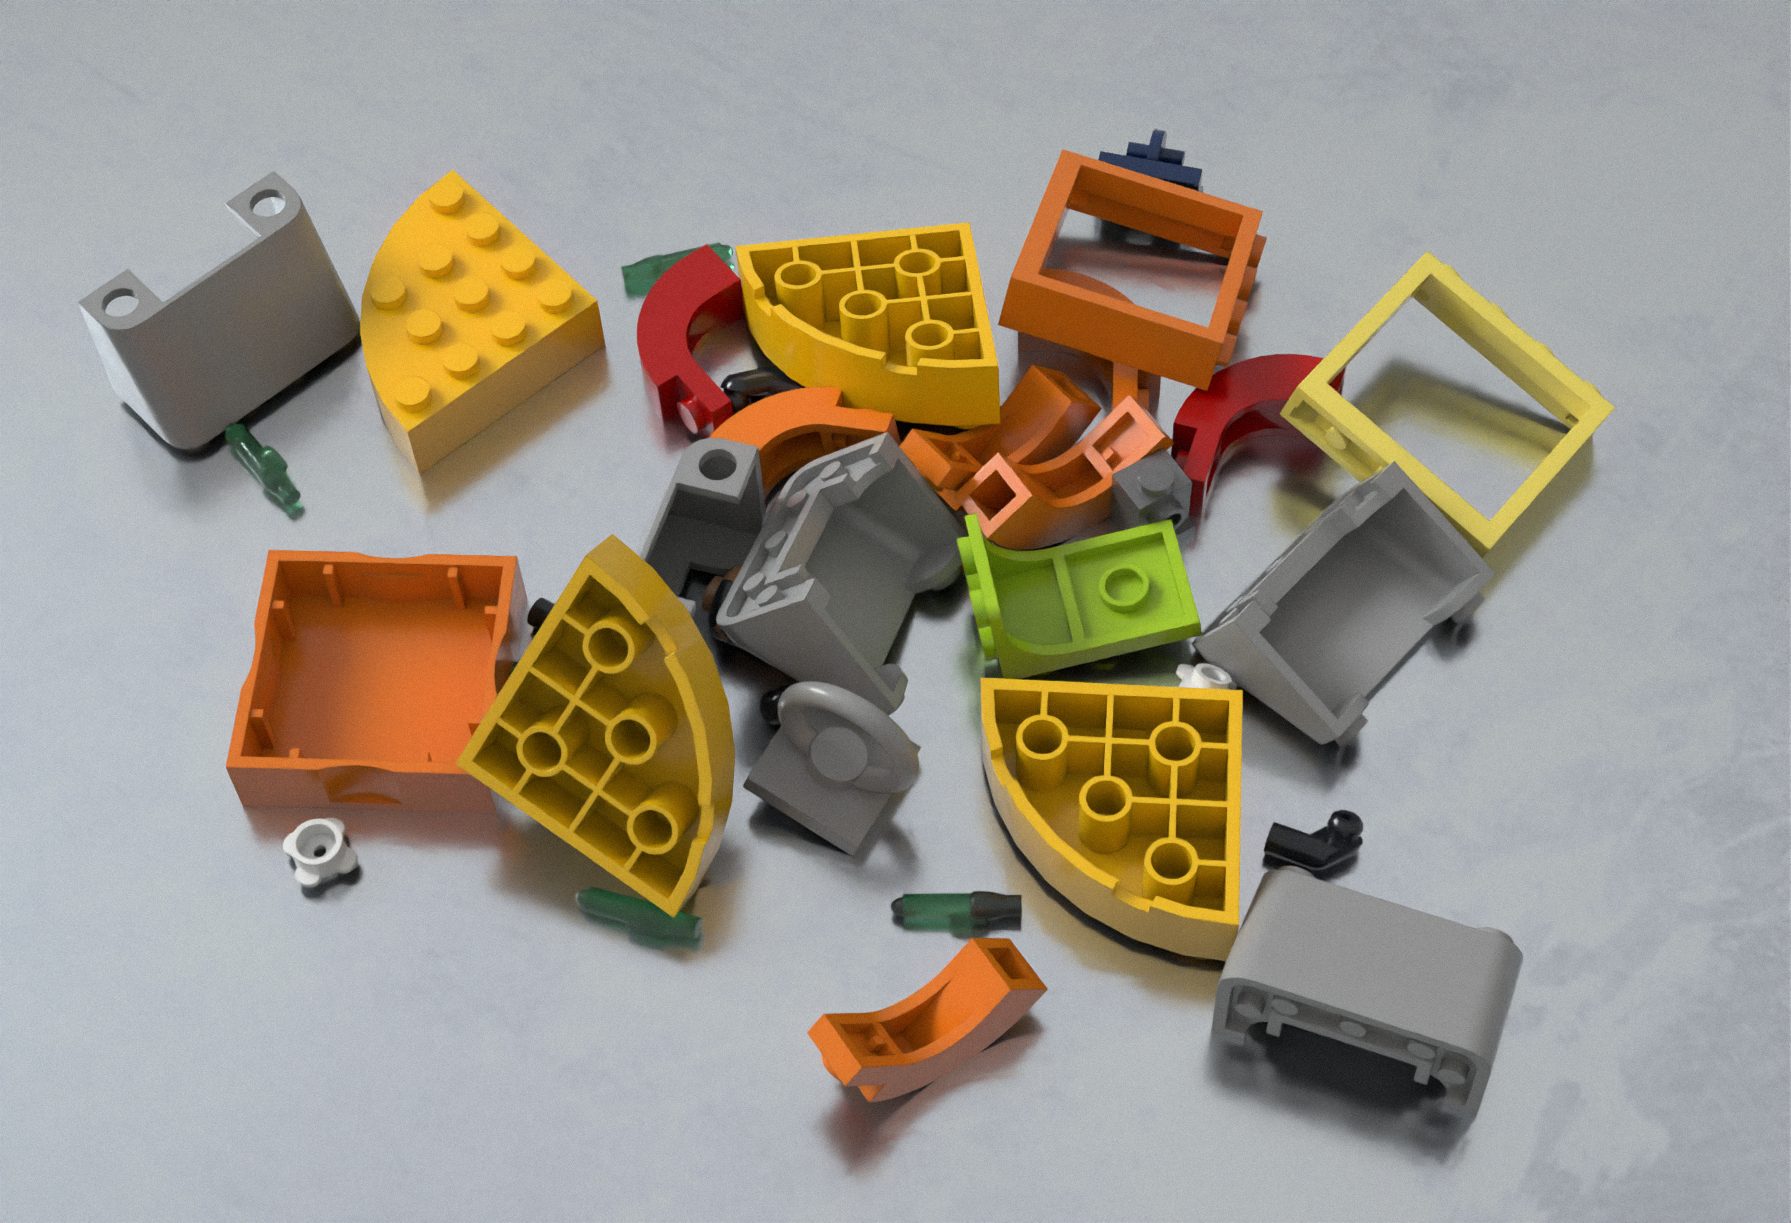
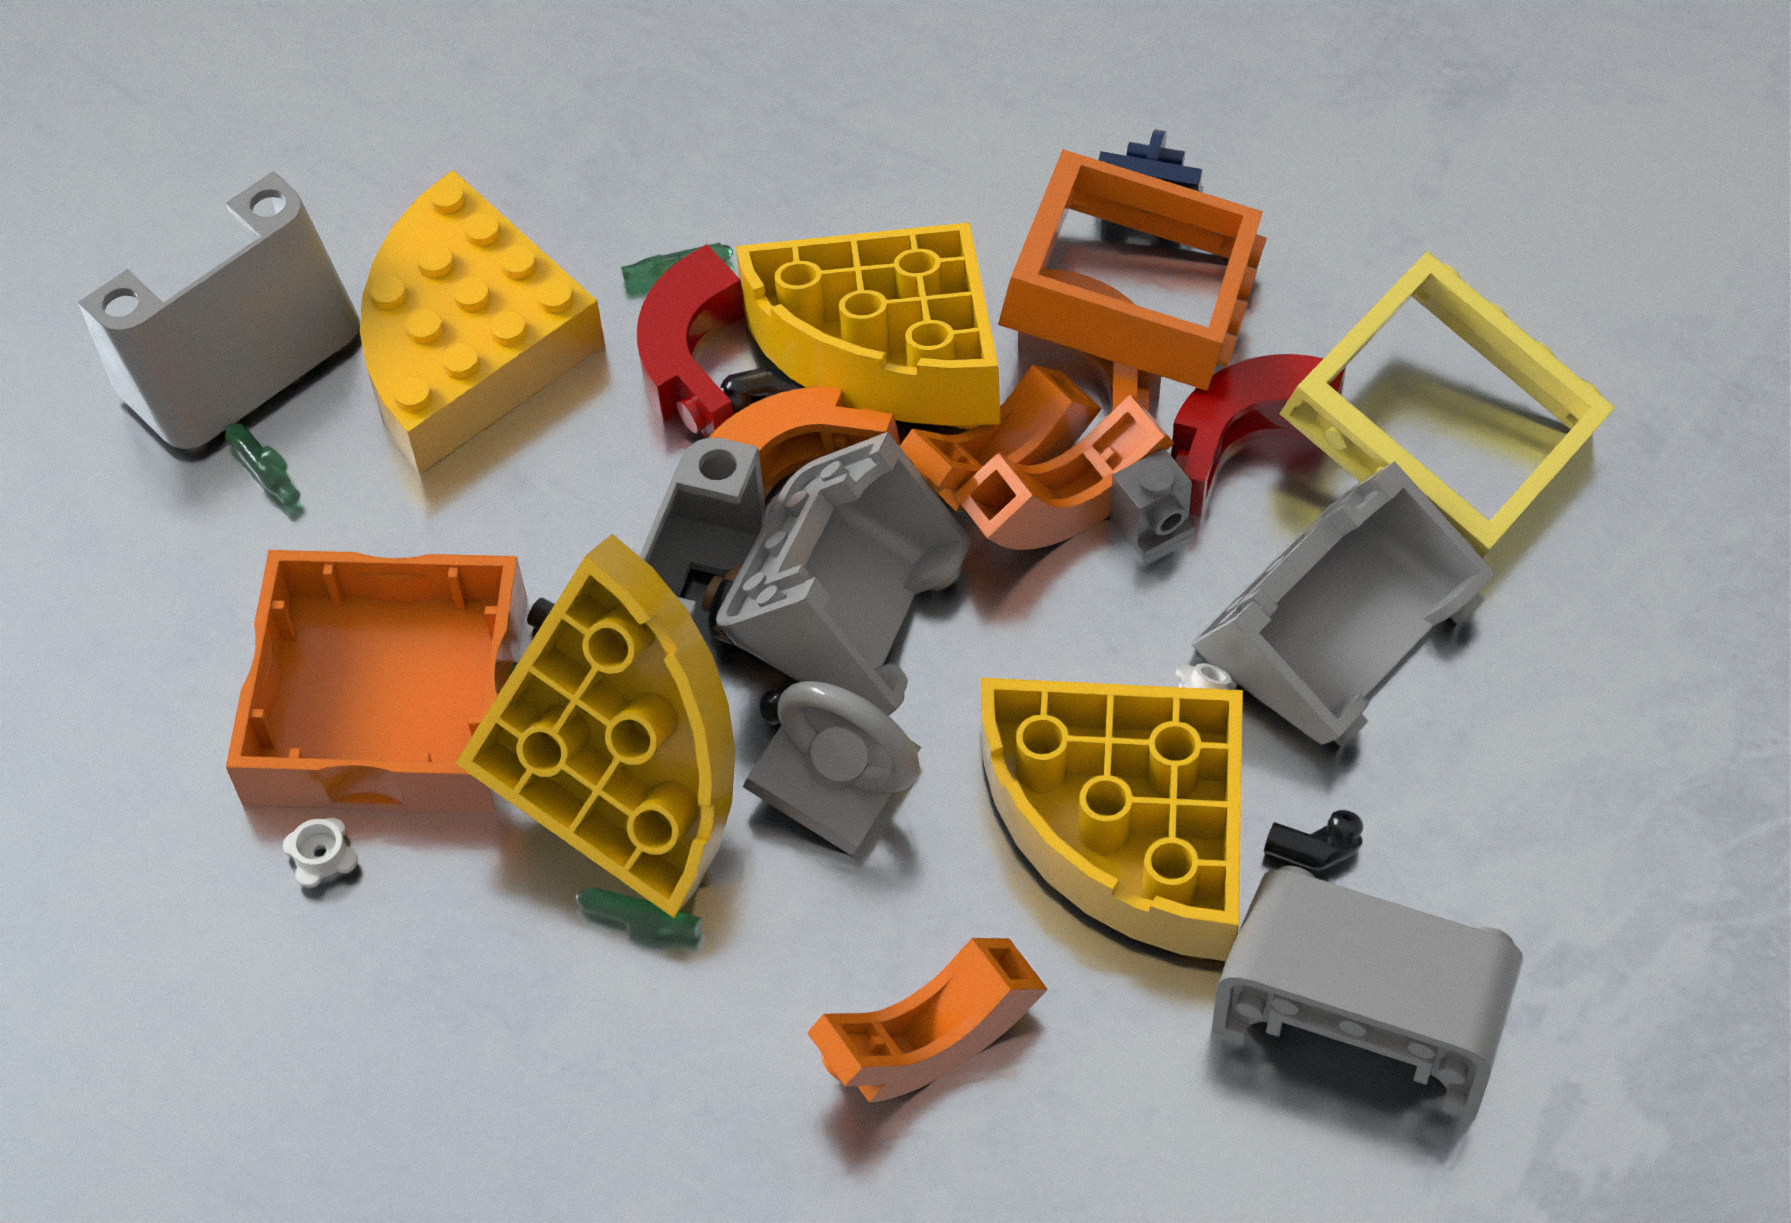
(962, 909): clear green piece -> none
(1078, 598): lime bracket -> none

